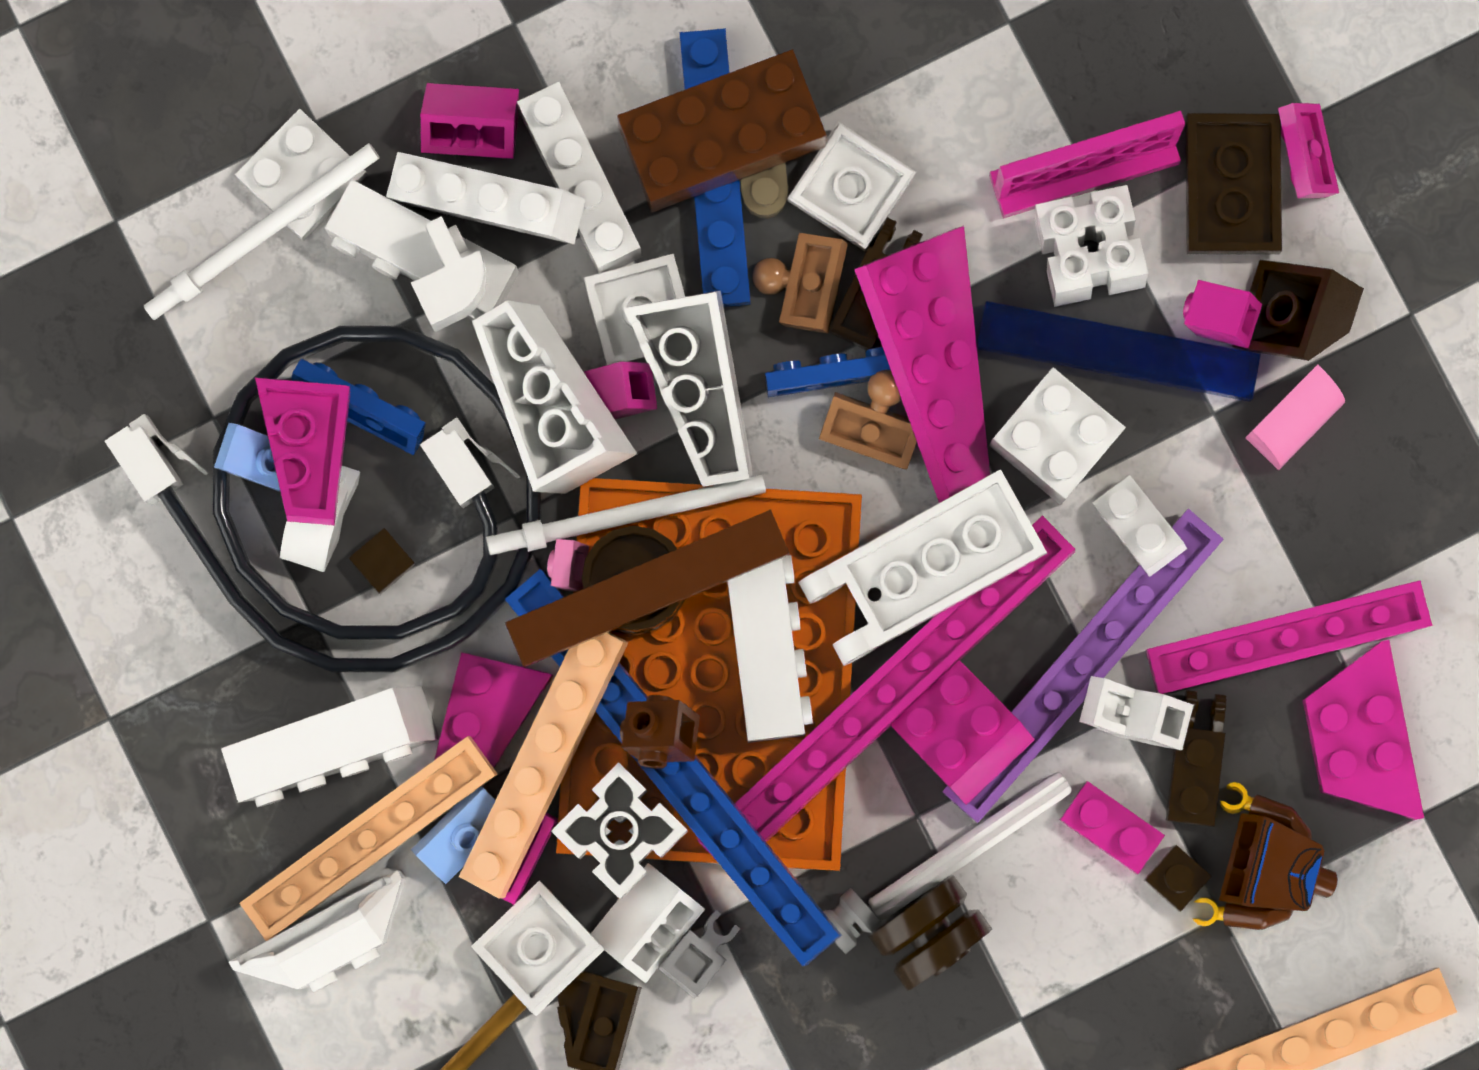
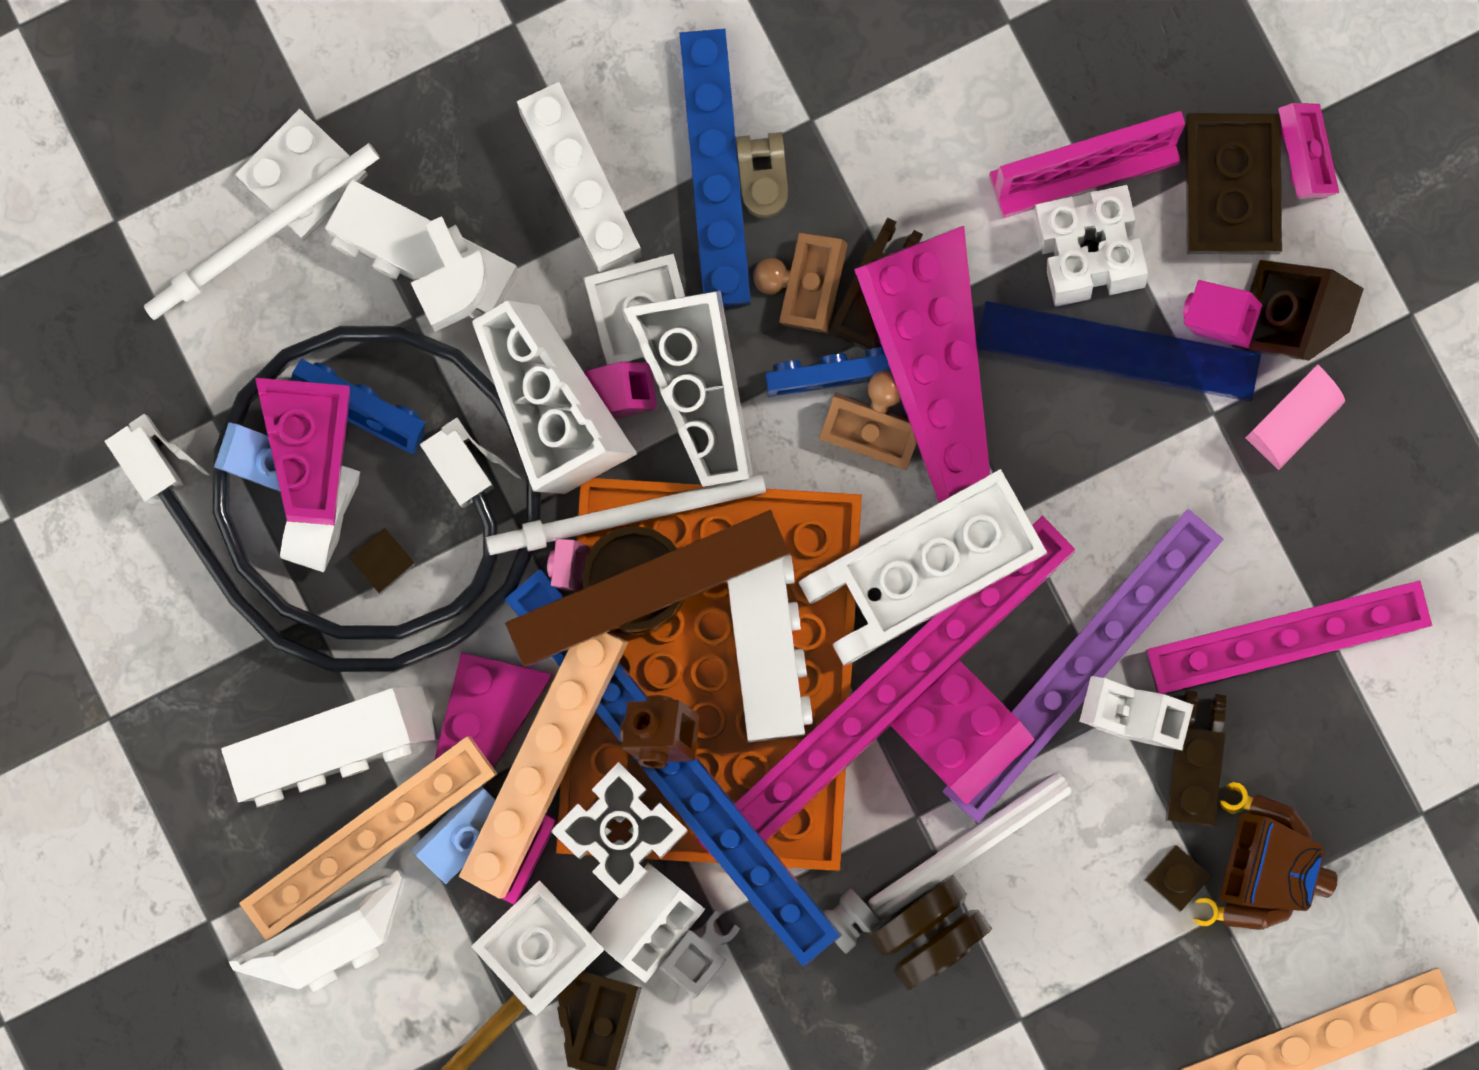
(469, 120): dark pink brick -> none
(486, 197): white brick -> none
(722, 130): reddish brown brick -> none
(851, 186): white plate -> none
(1056, 436): white brick -> none
(1112, 827): dark pink plate -> none
(1139, 525): white plate -> none
(1363, 736): dark pink wing -> none

